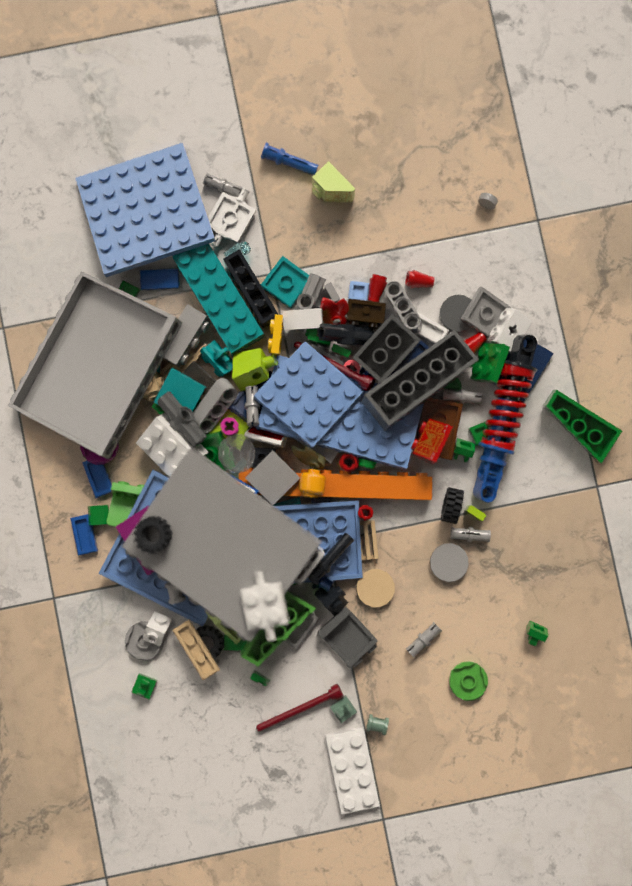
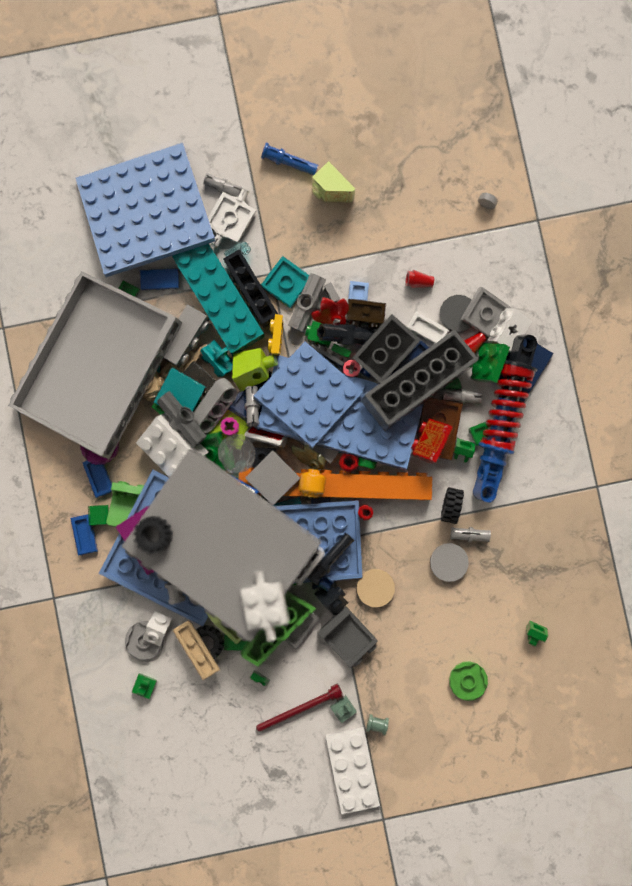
(302, 319): white tile -> none
(365, 381): dark red piece -> none
(375, 549): tan tile -> none
(376, 287): red cone -> none
(399, 300): light grey beam -> none
(423, 639): light grey pin -> none
(474, 512): lime tile -> none
(586, 427): green wedge -> none

